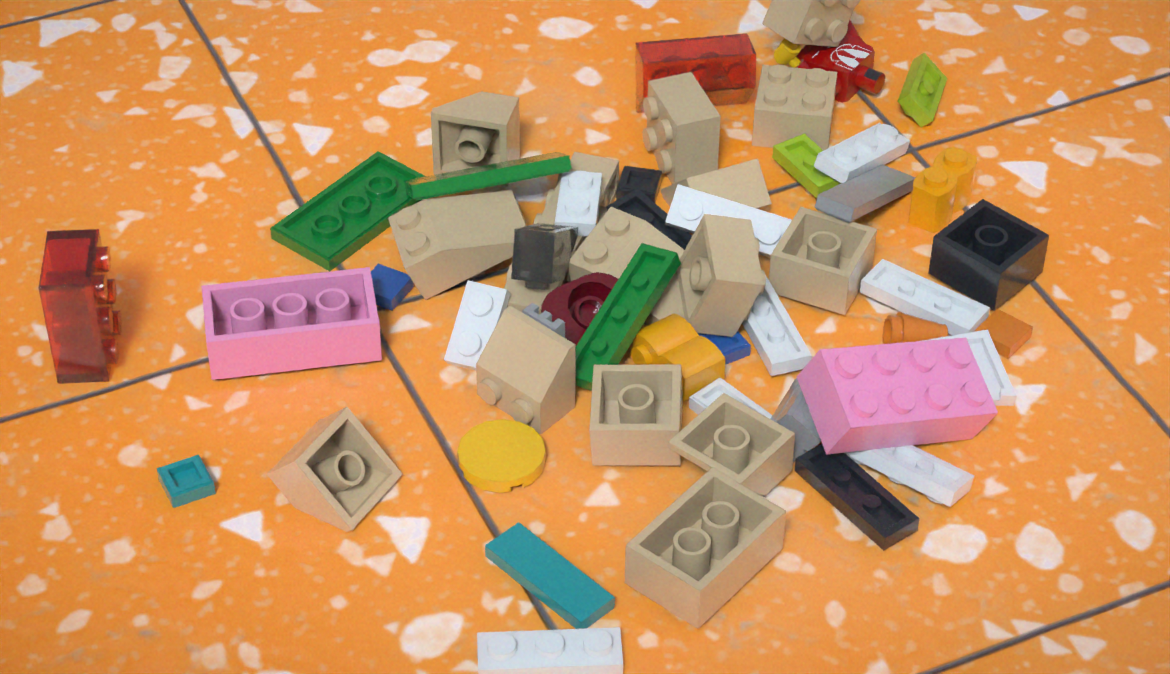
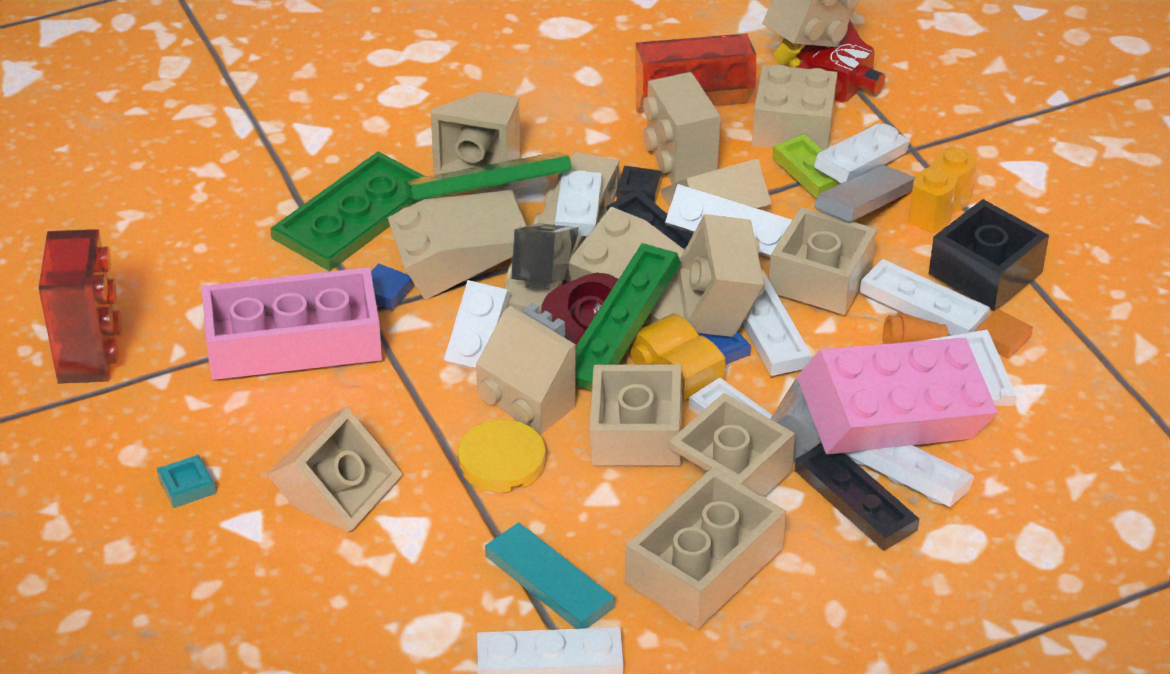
(922, 90): lime plate -> none

